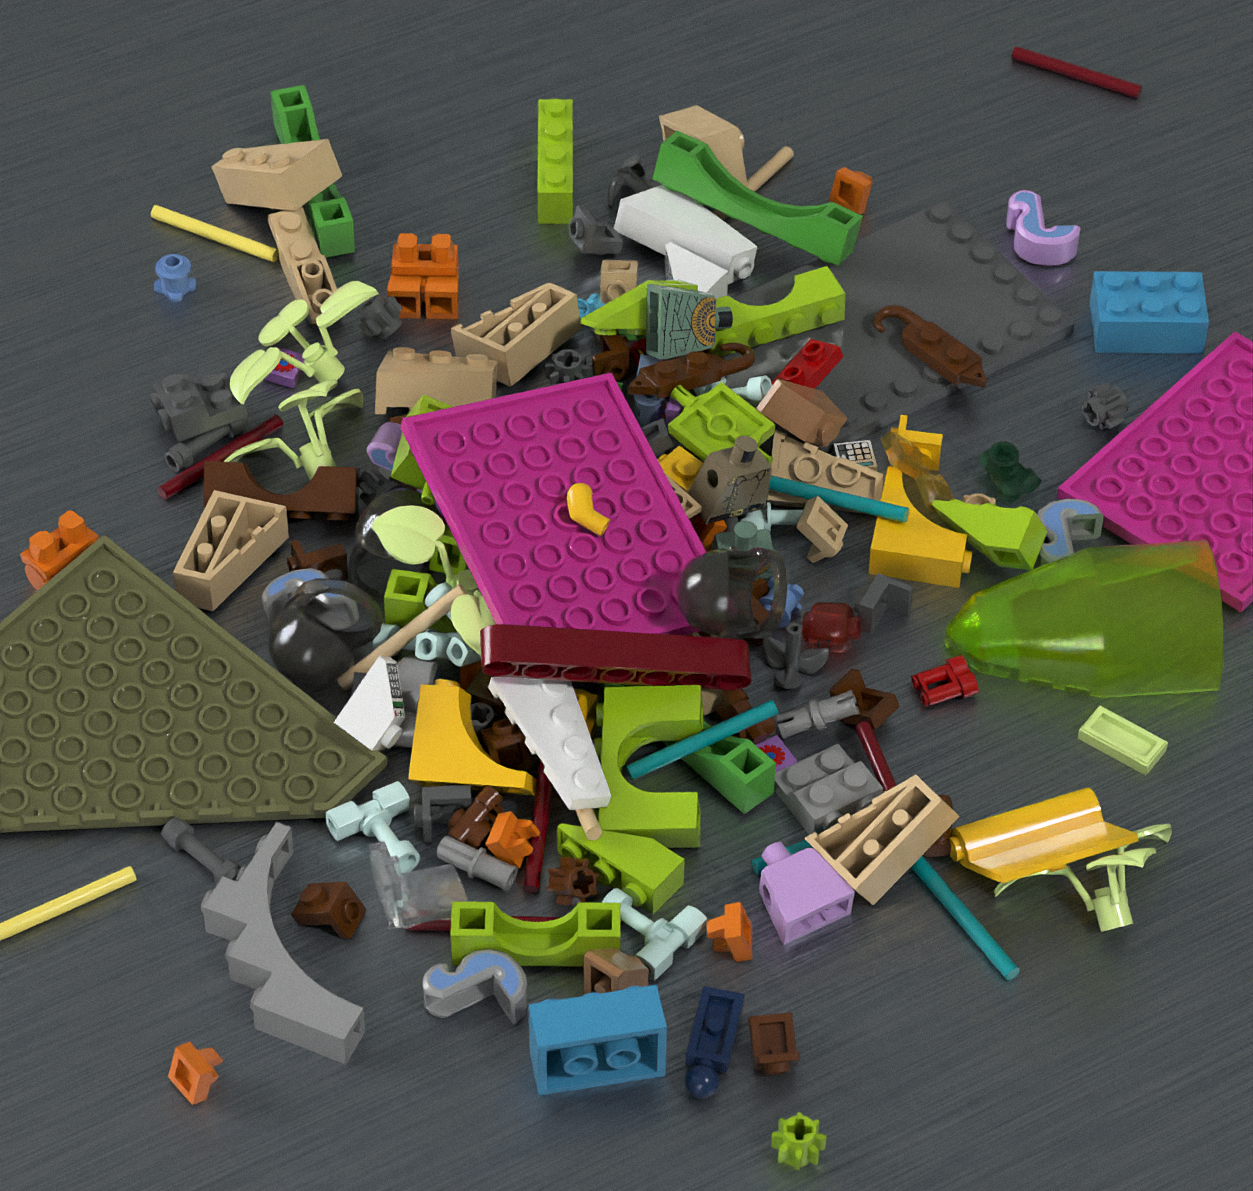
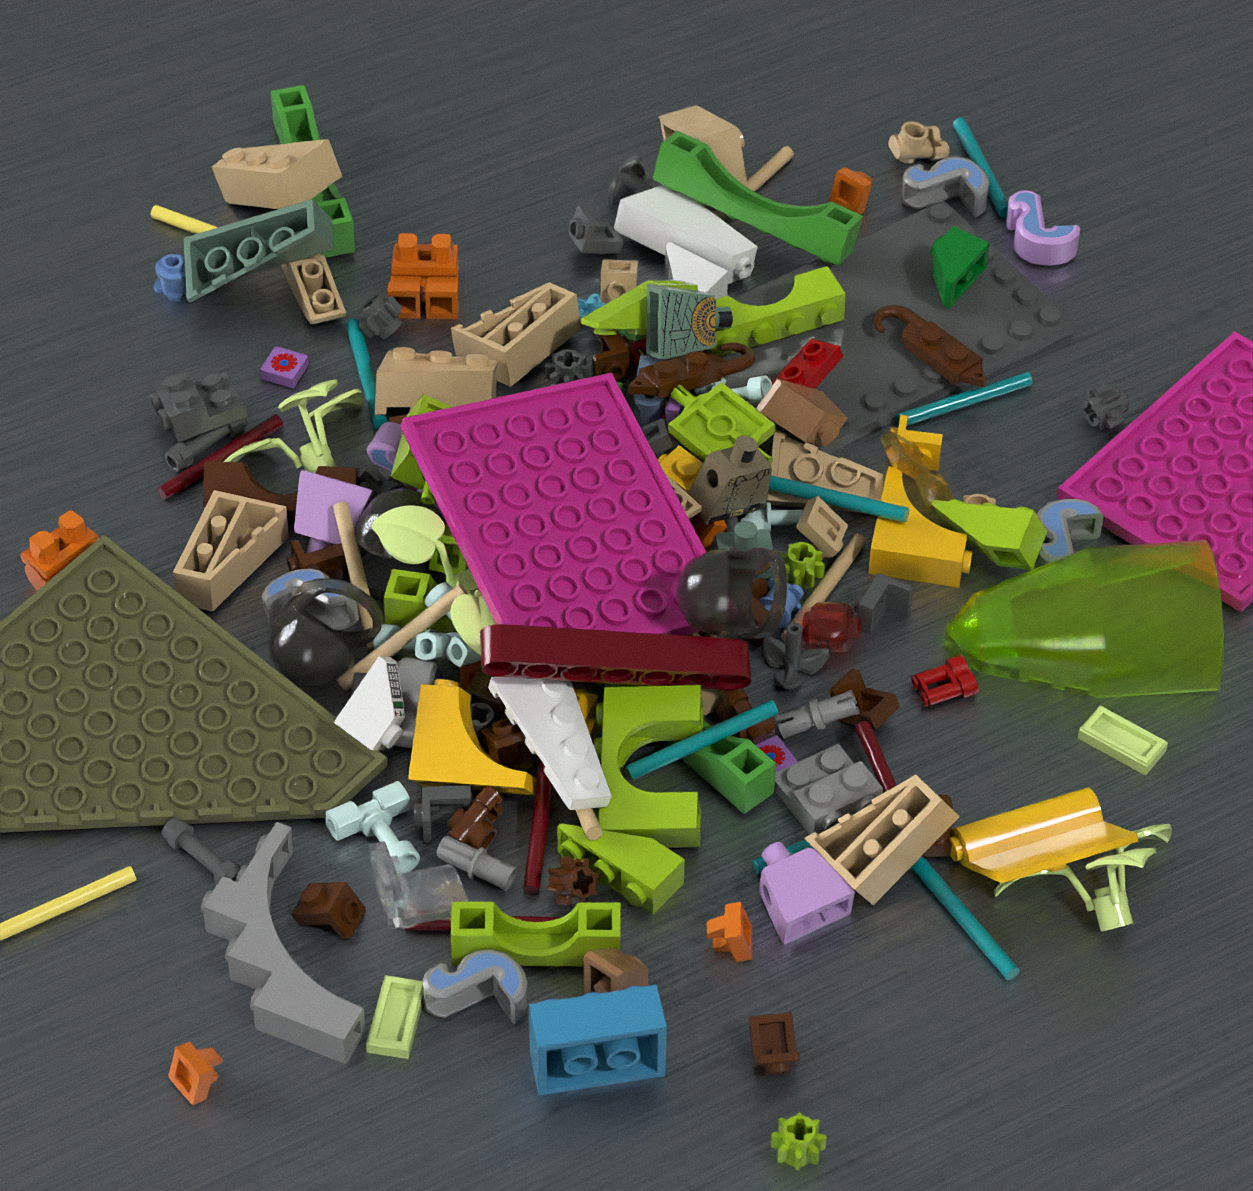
(254, 246): none -> sand green wedge
(315, 507): none -> lavender torso
(318, 359): yellowish green plant -> none
(353, 559): none -> tan bar
(365, 369): none -> teal bar
(396, 1017): none -> yellowish green tile
(511, 838): orange tile -> none
(555, 161): lime arch -> none
(581, 509): yellow arm -> none
(661, 936): light aqua bar -> none
(712, 1039): dark blue plate -> none
(803, 564): none -> lime gear
(831, 577): none -> tan bar
(857, 451): white tile -> none
(918, 143): none -> tan plate
(944, 181): none -> light grey animal
(957, 263): none -> green slope
(967, 398): none -> teal bar
(976, 155): none -> teal bar
(1007, 473): clear green plate -> none
(1076, 72): dark red bar -> none
(1148, 312): dark azure brick -> none

